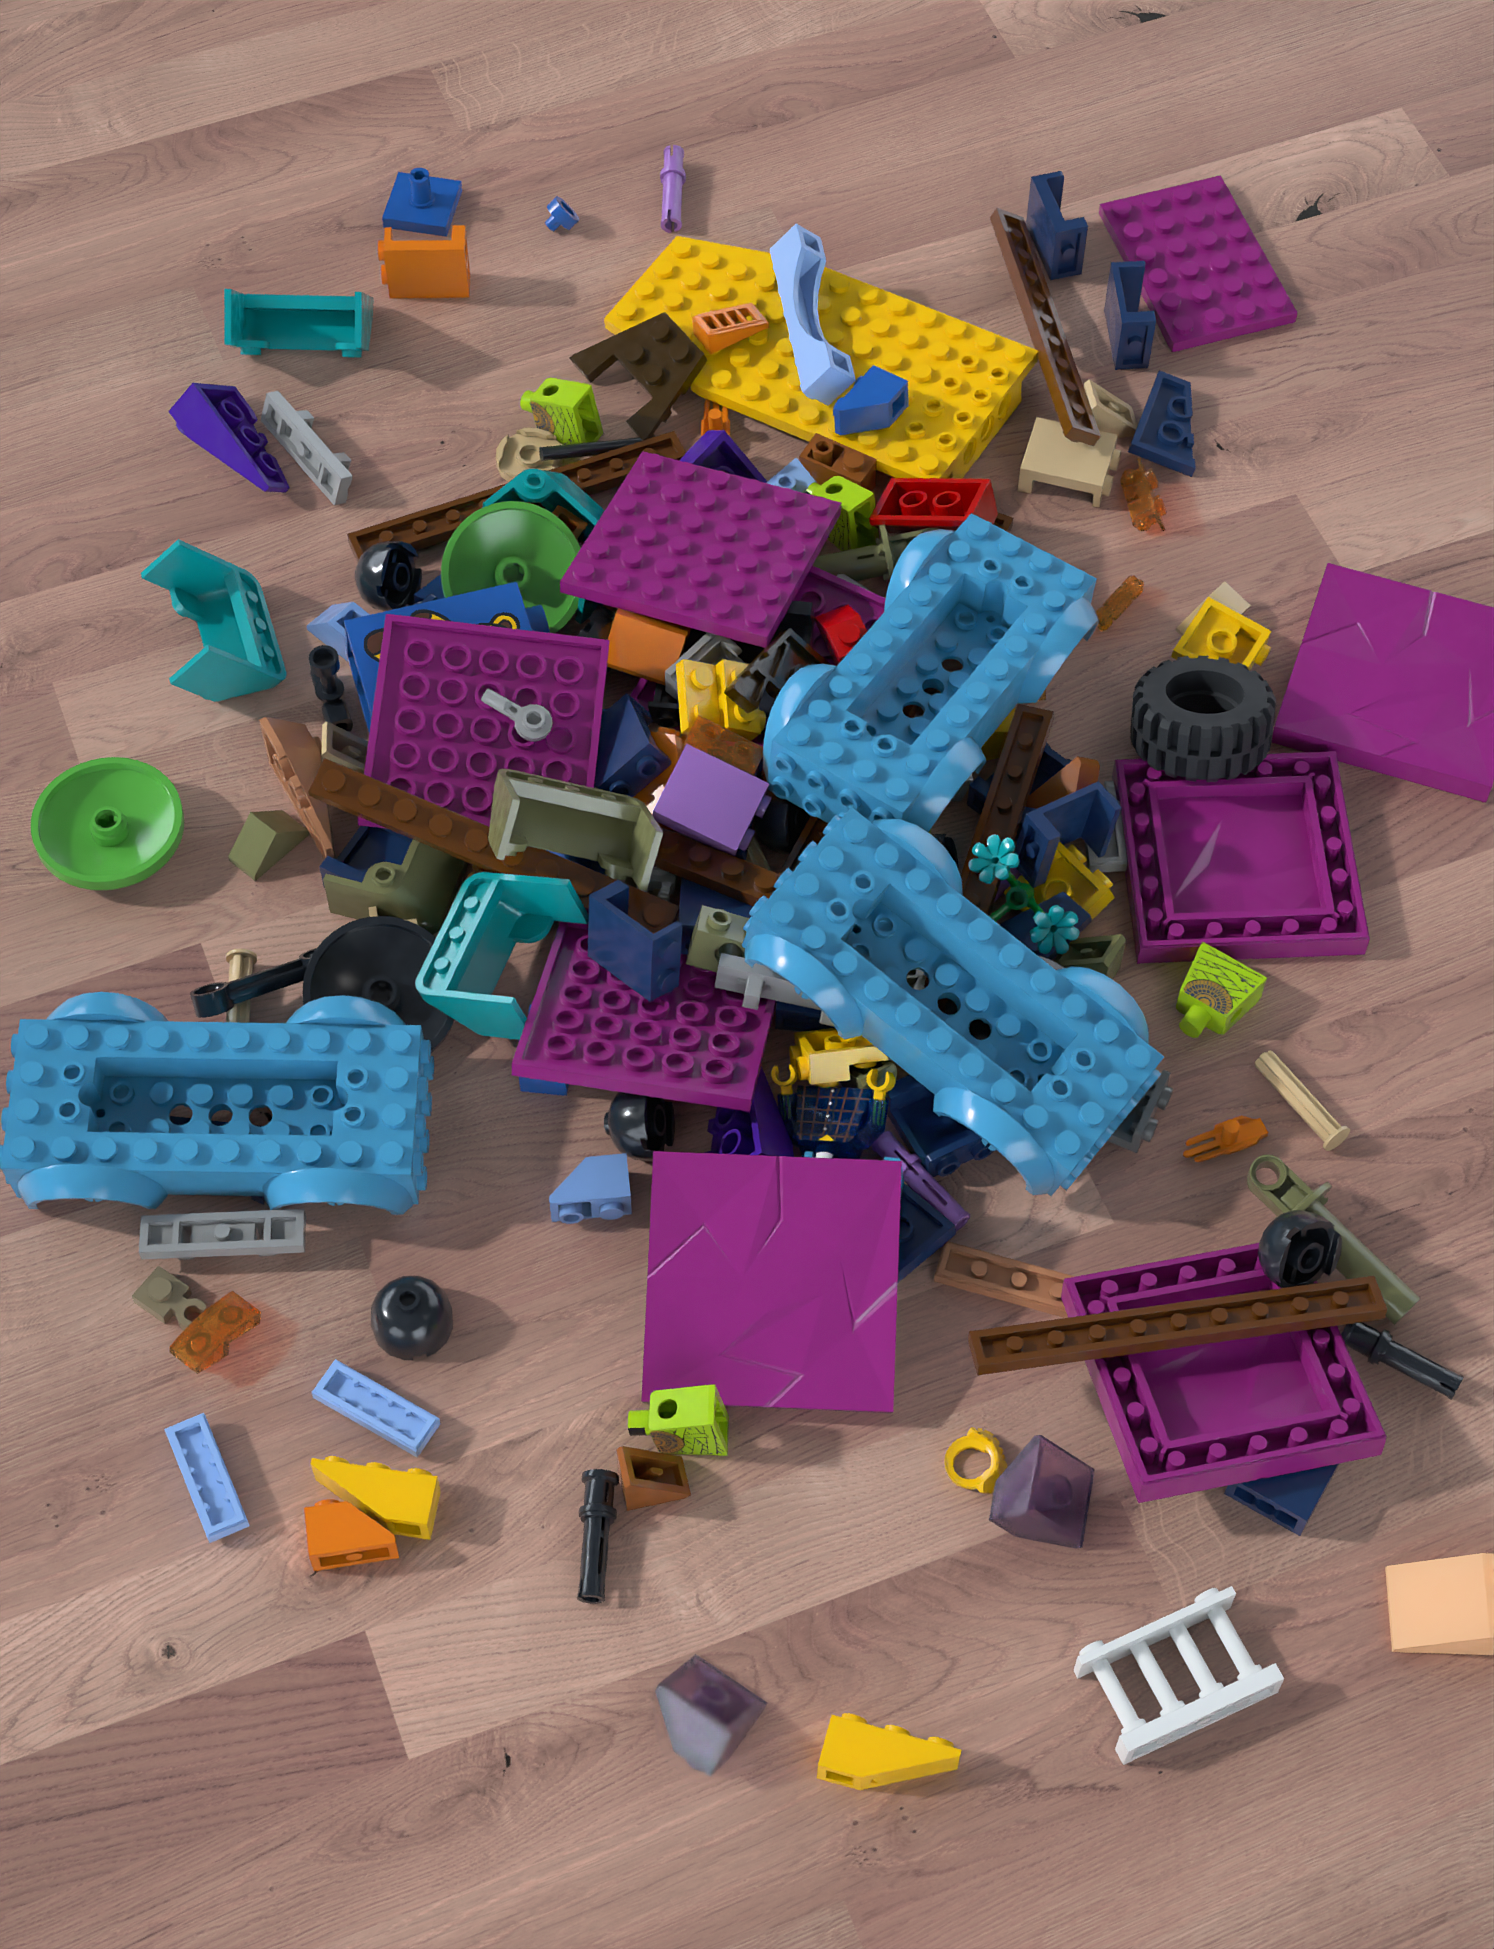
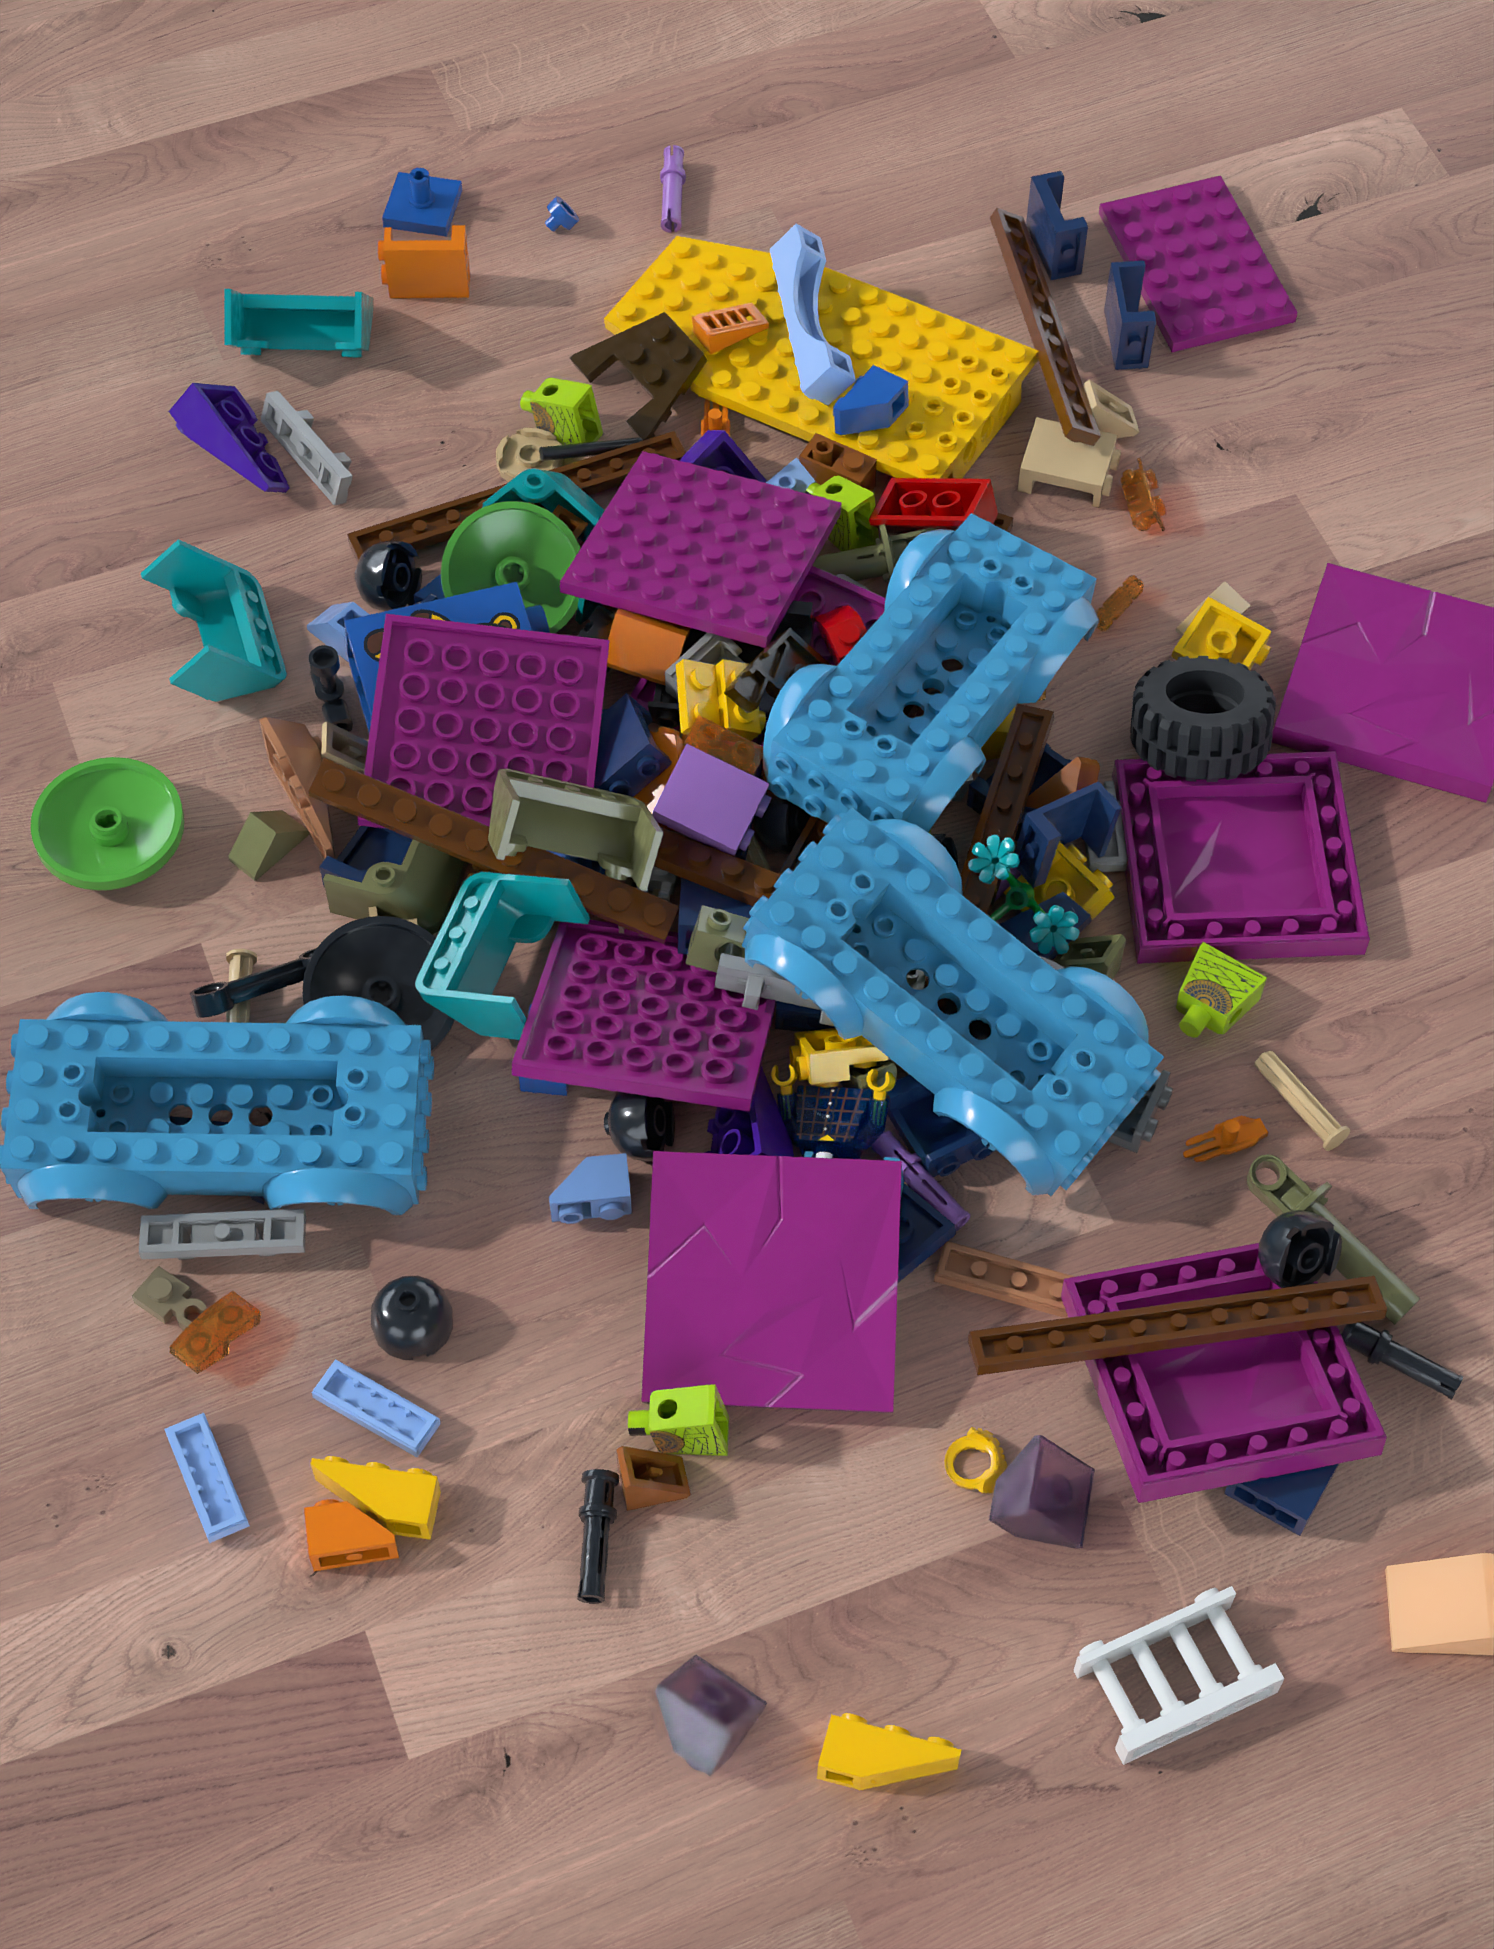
(531, 721): light grey plate -> none
(627, 949): dark blue panel -> none
(1165, 425): dark blue wing -> none

